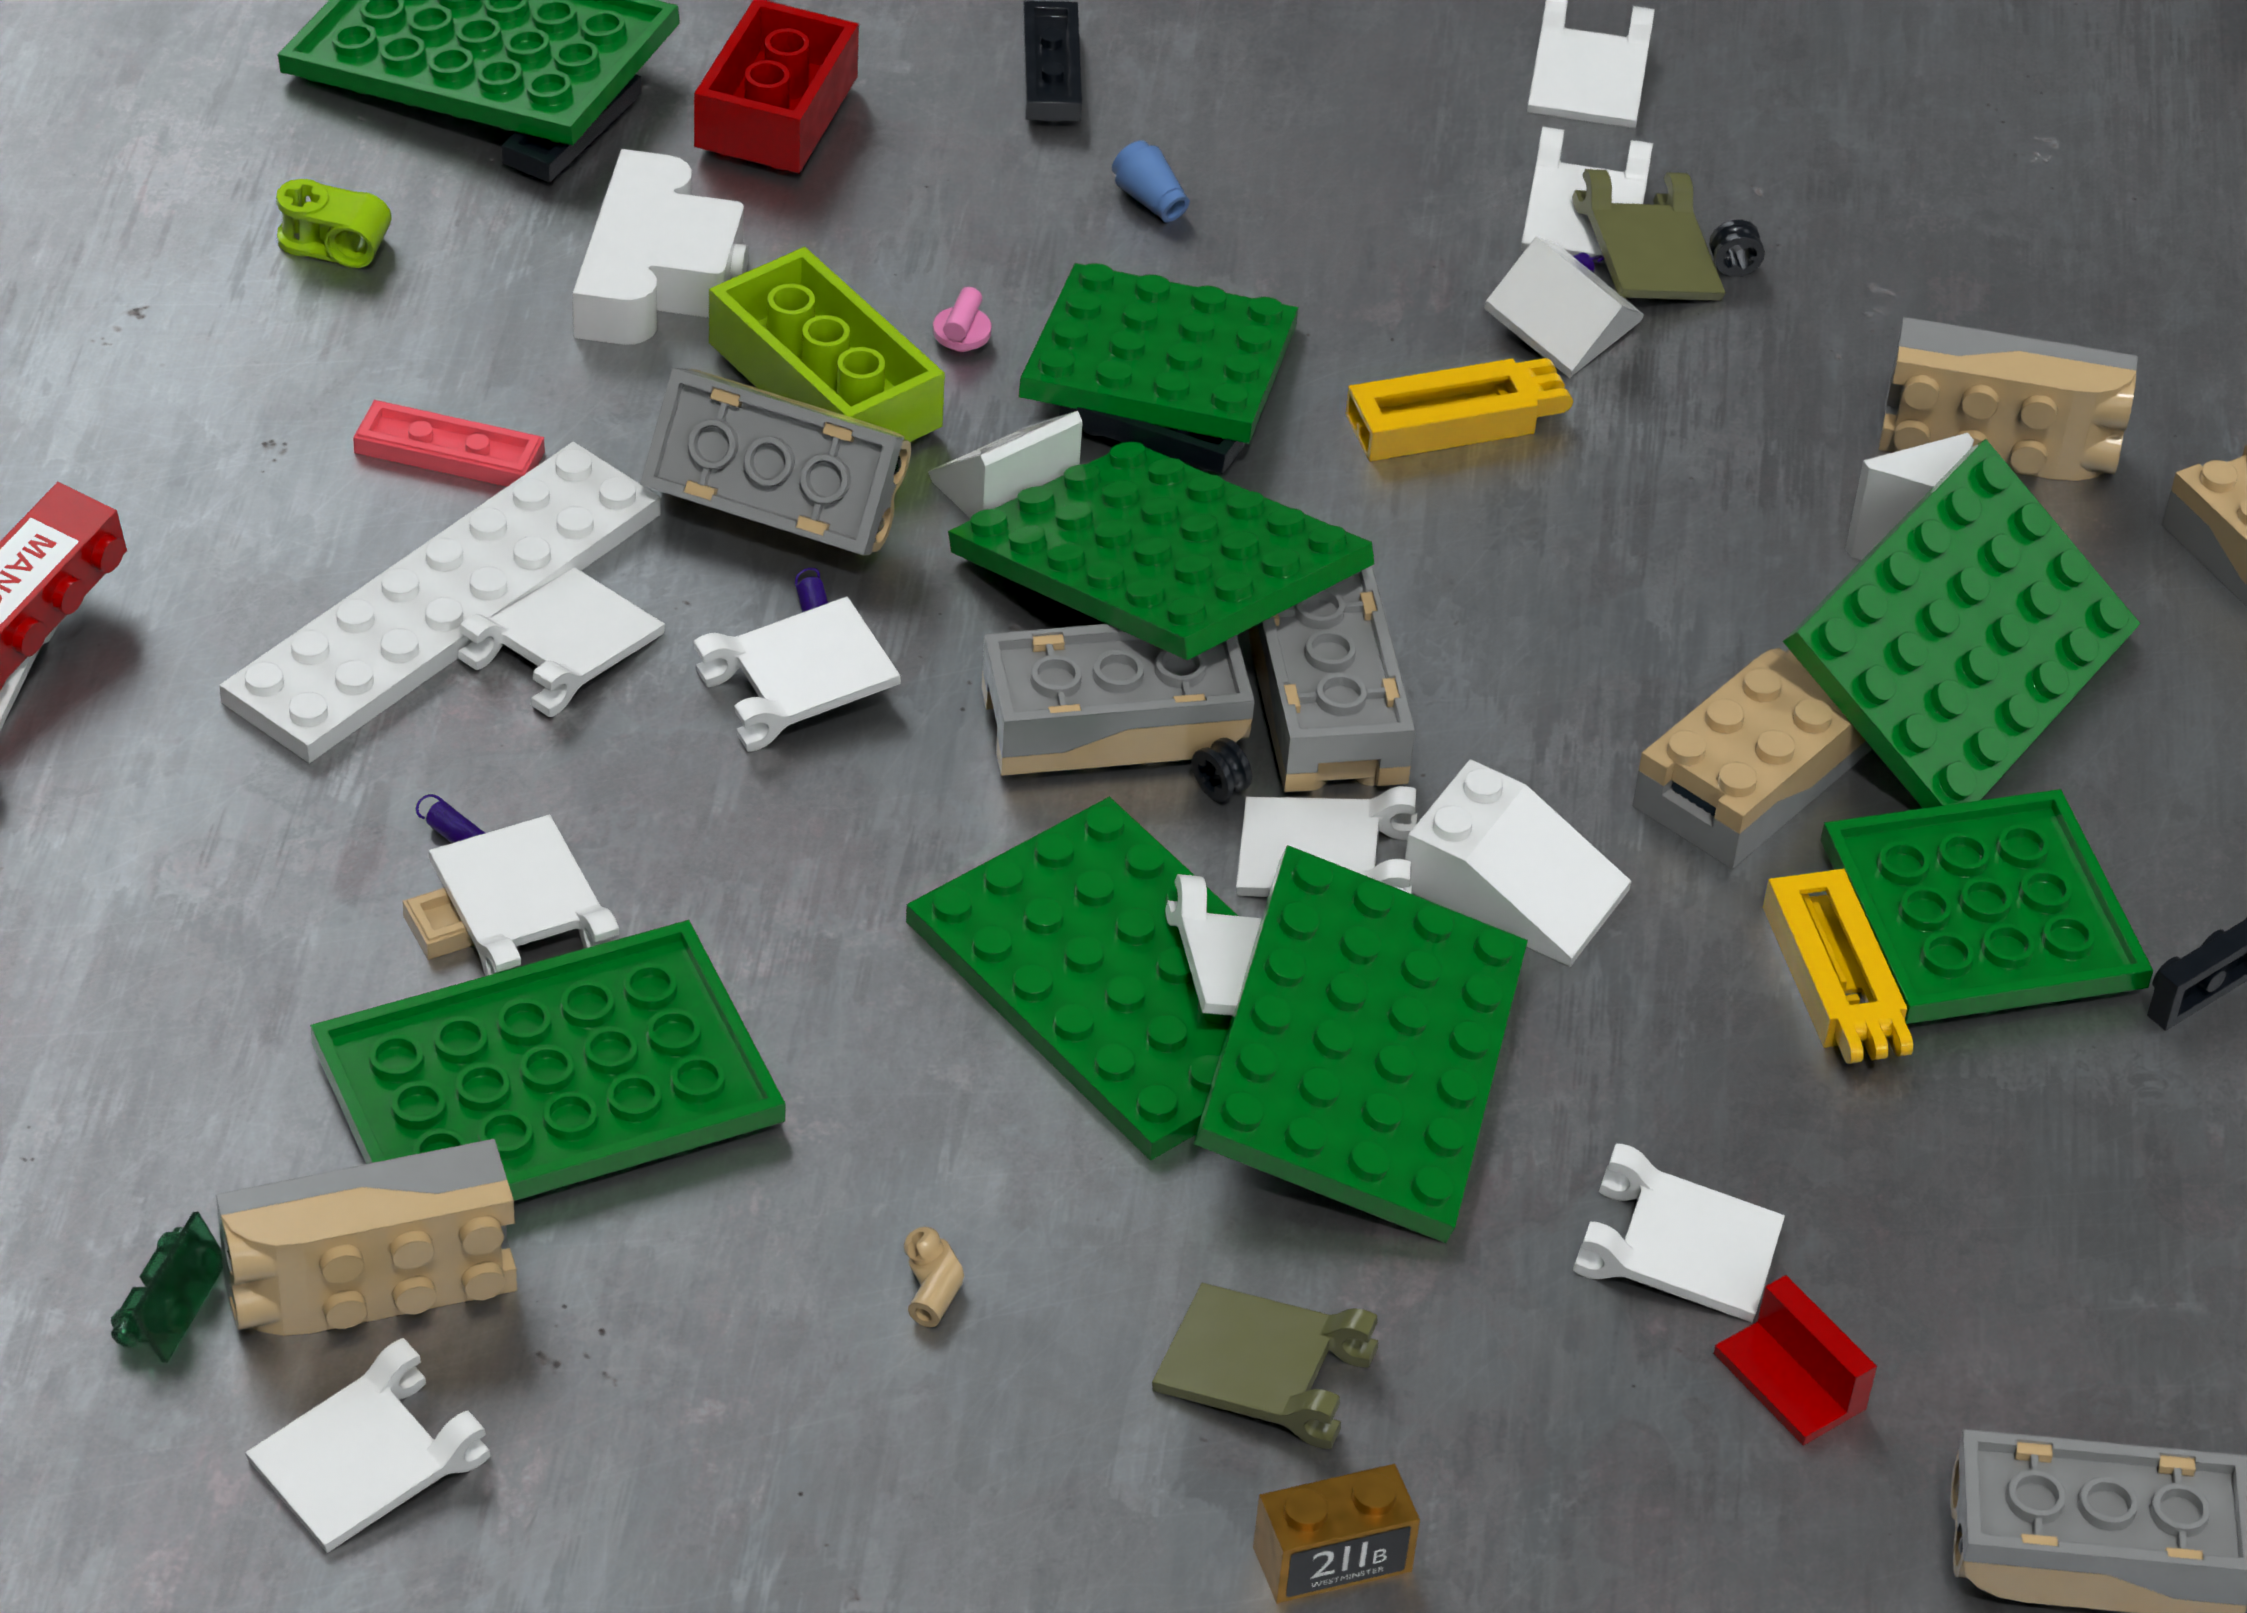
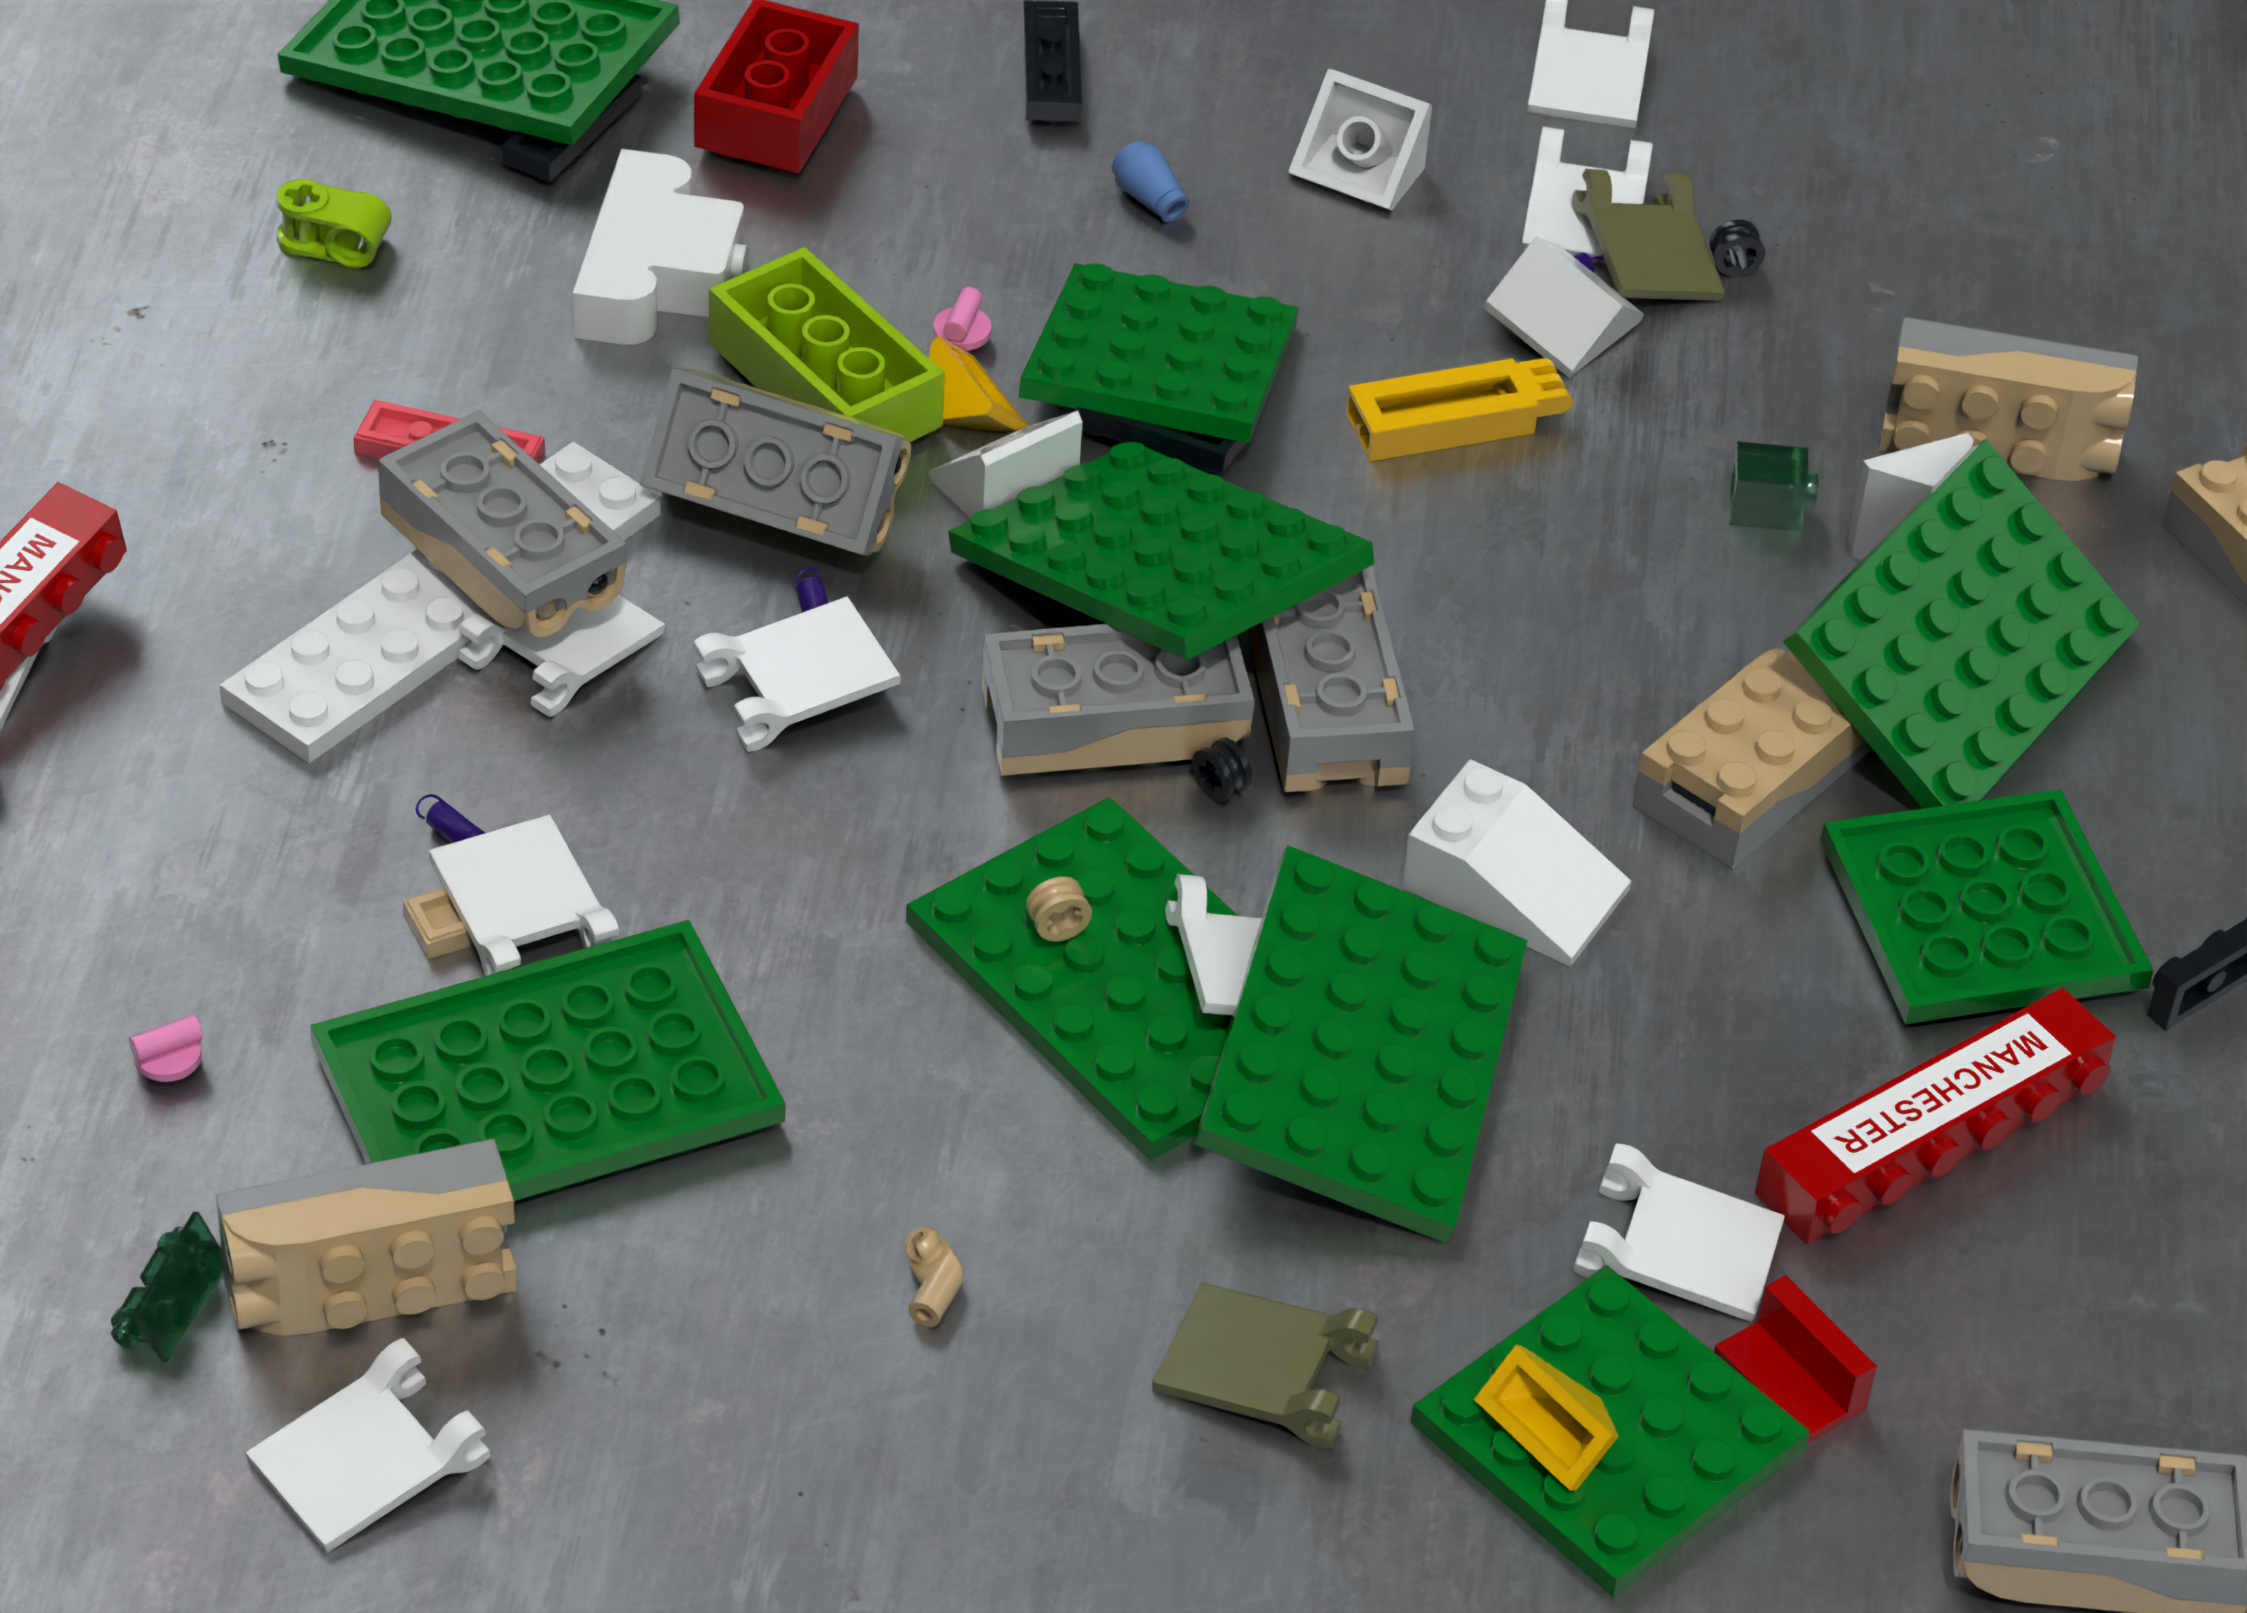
(168, 1050): none -> bright pink plate
(501, 526): none -> light grey piece
(970, 392): none -> yellow slope
(1059, 908): none -> tan bush
(1328, 828): white flag -> none
(1336, 1533): pearl gold brick -> none
(1363, 140): none -> white slope
(1549, 1415): none -> yellow slope
(1684, 1421): none -> green plate
(1771, 486): none -> clear green brick
(1835, 955): yellow hinge -> none
(1935, 1116): none -> red brick

